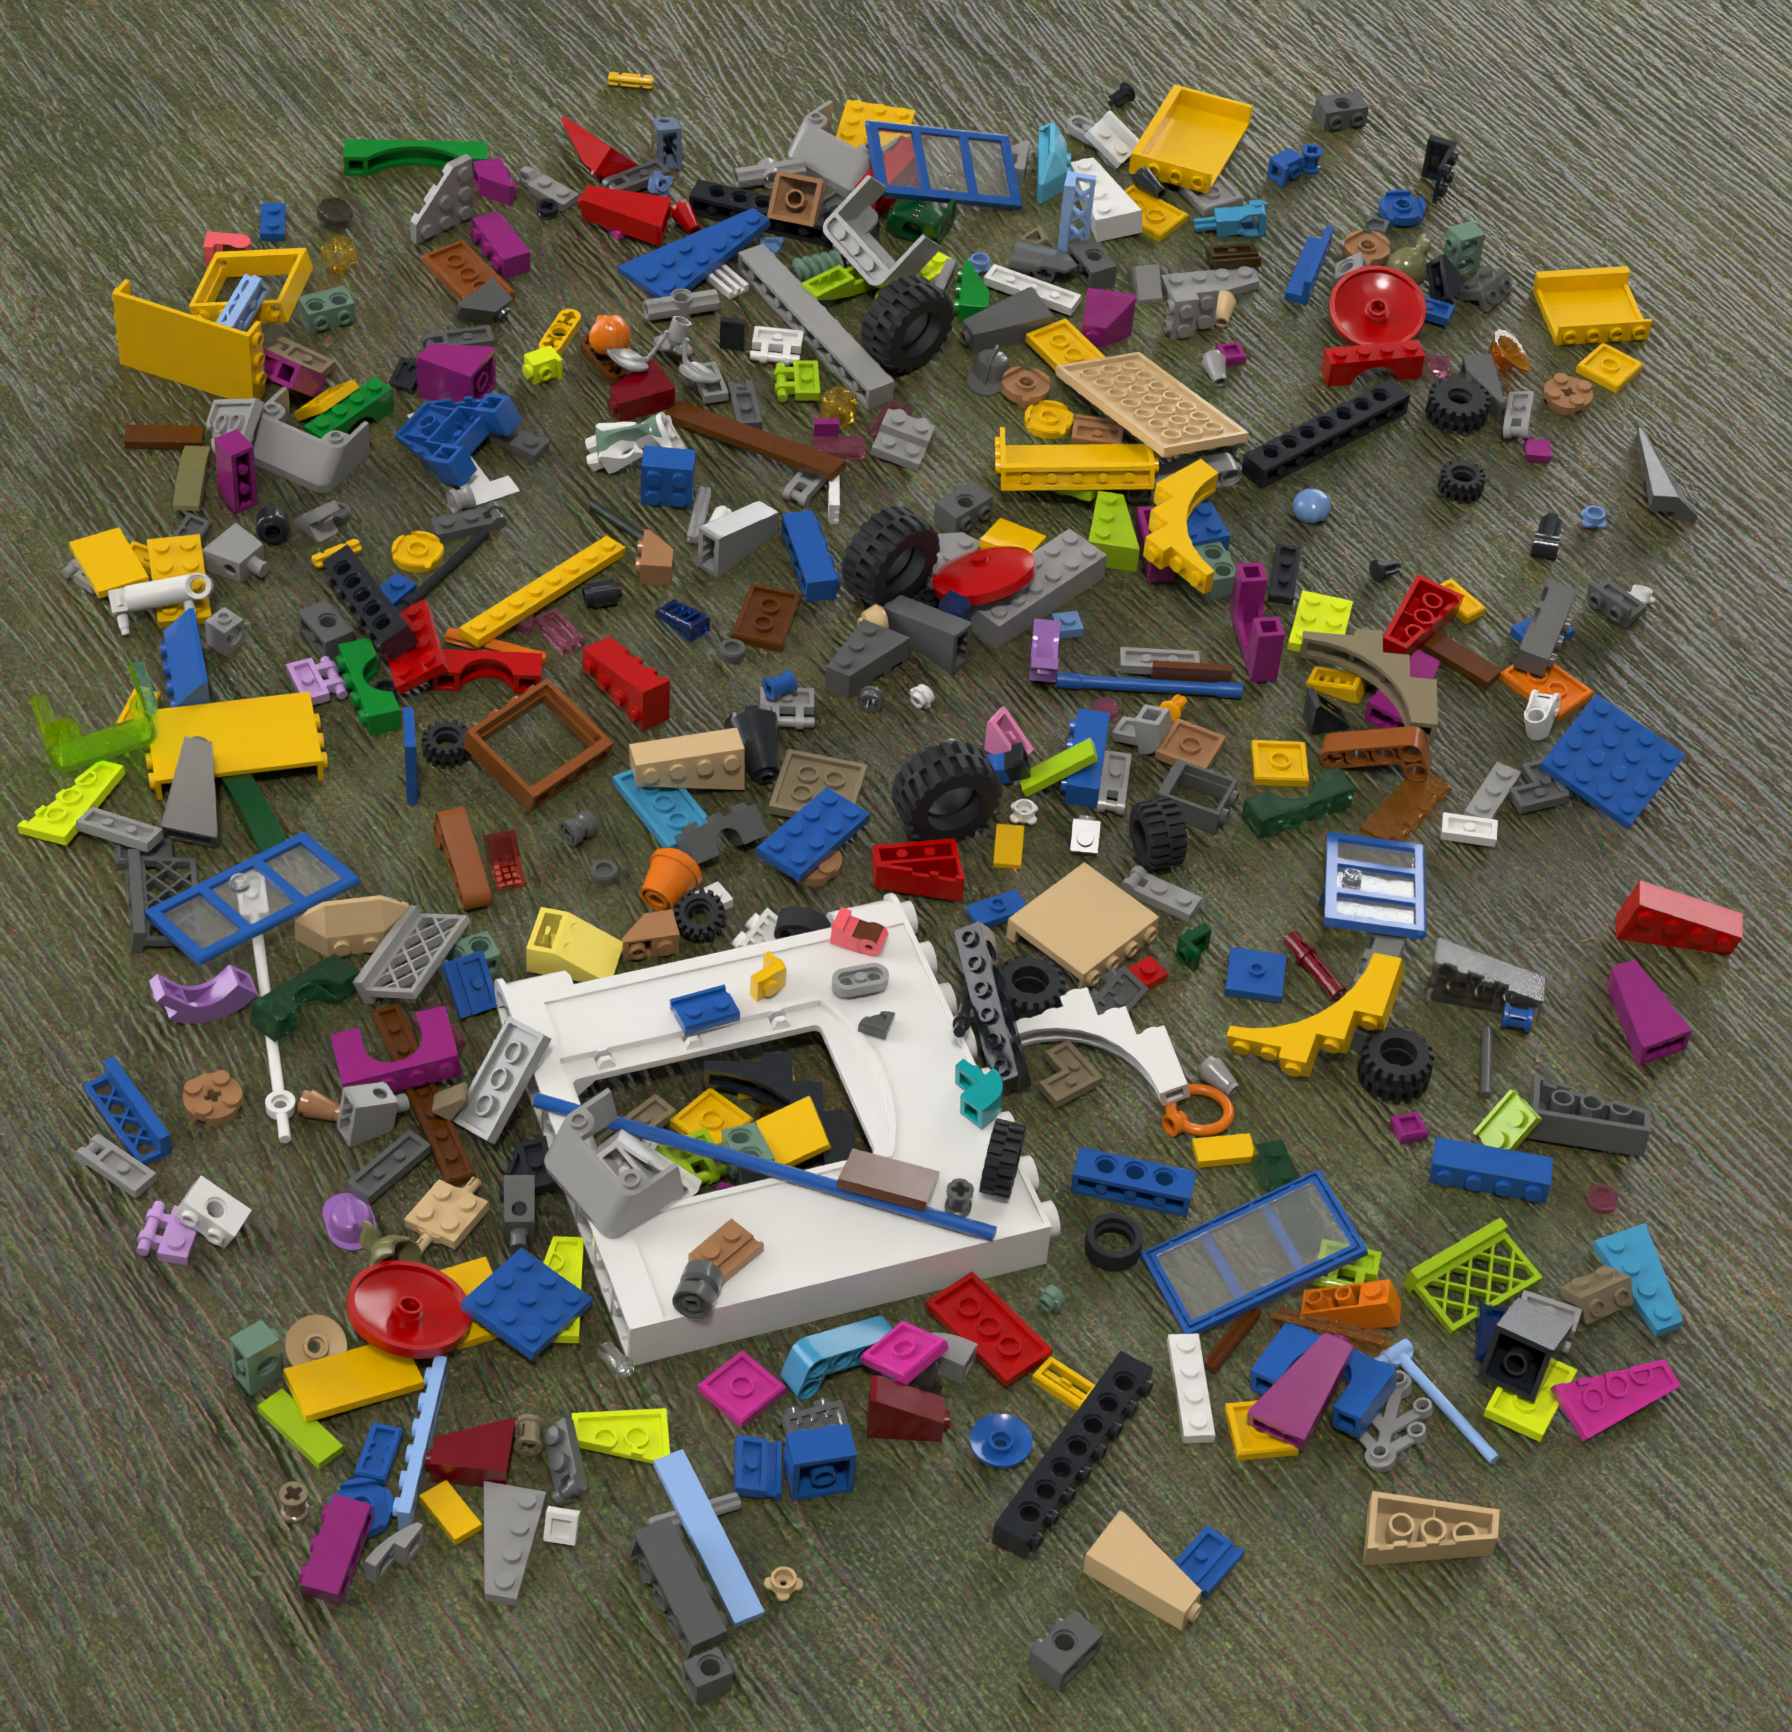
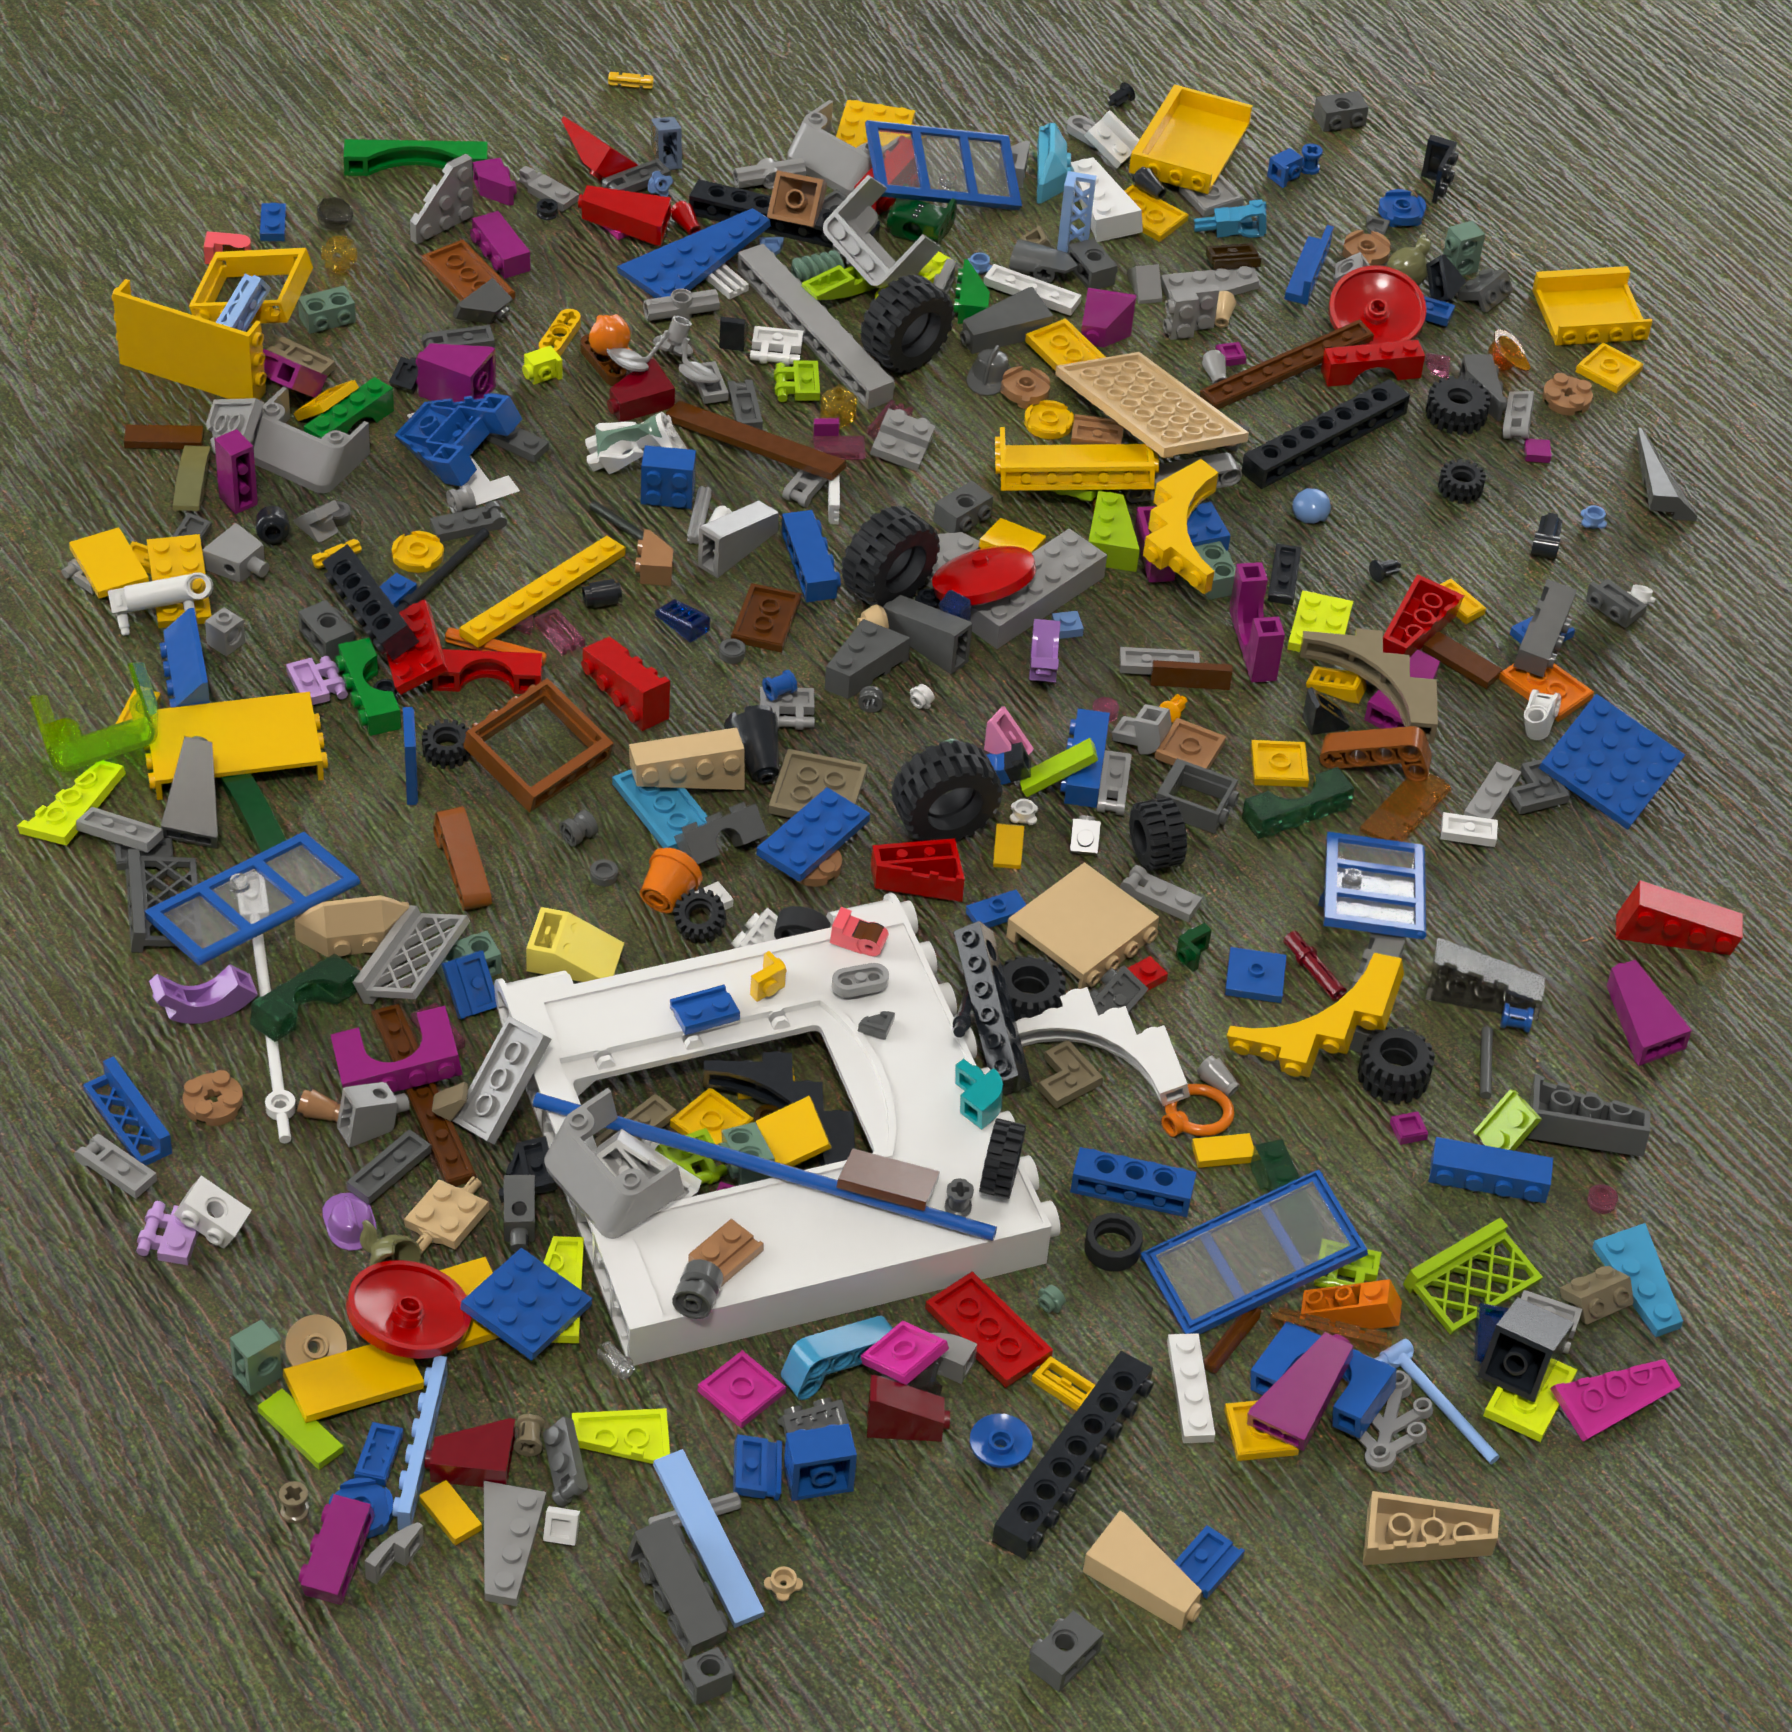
(504, 858): clear red slope -> none
(651, 936): medium nougat slope -> none
(1080, 681): blue piece -> none
(1283, 365): none -> reddish brown tile

